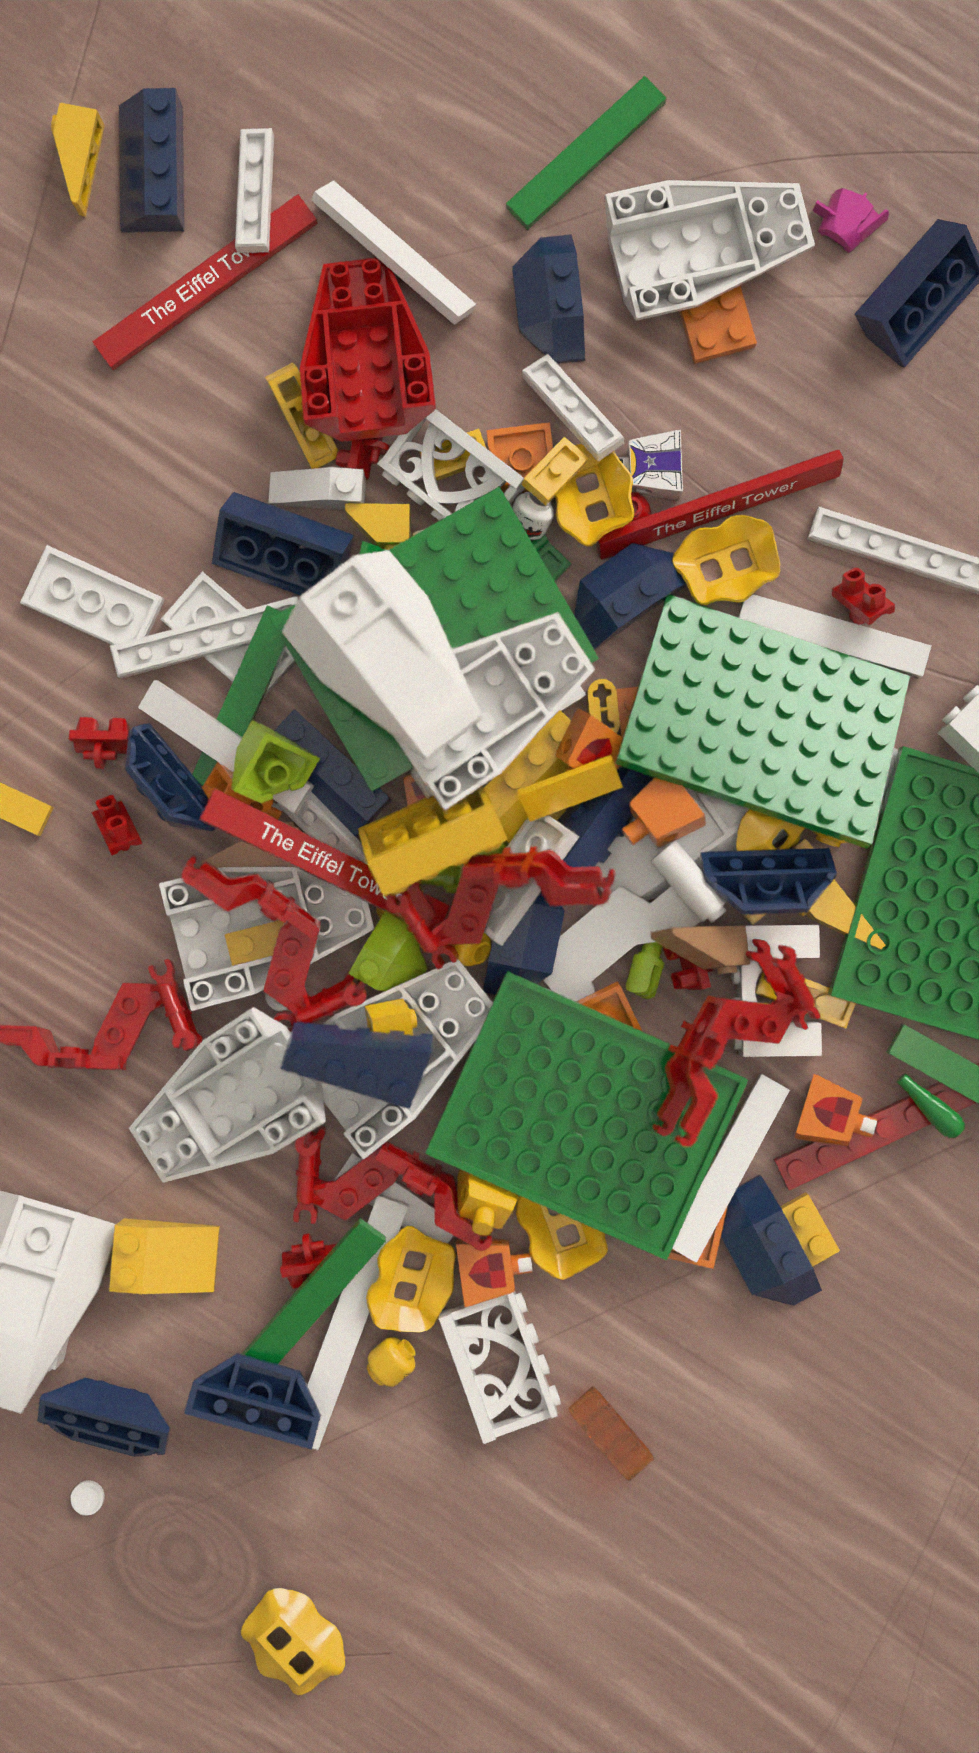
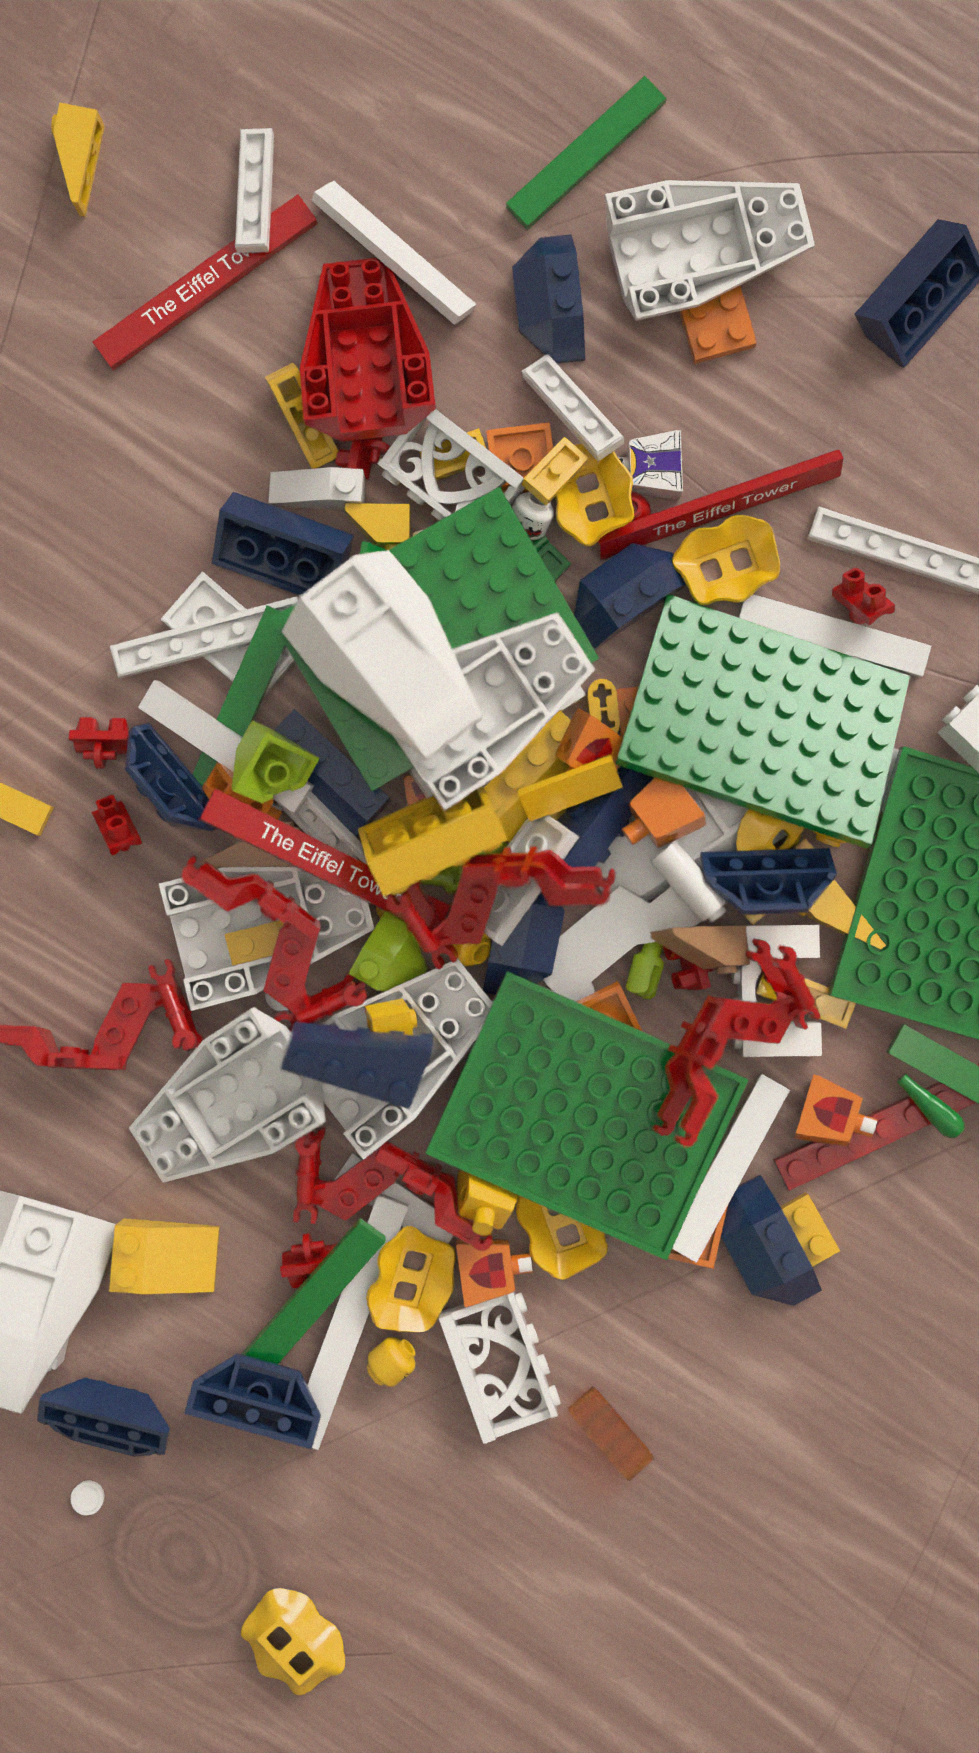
(90, 599): white tile -> none
(151, 162): dark blue slope -> none
(849, 218): dark pink piece -> none

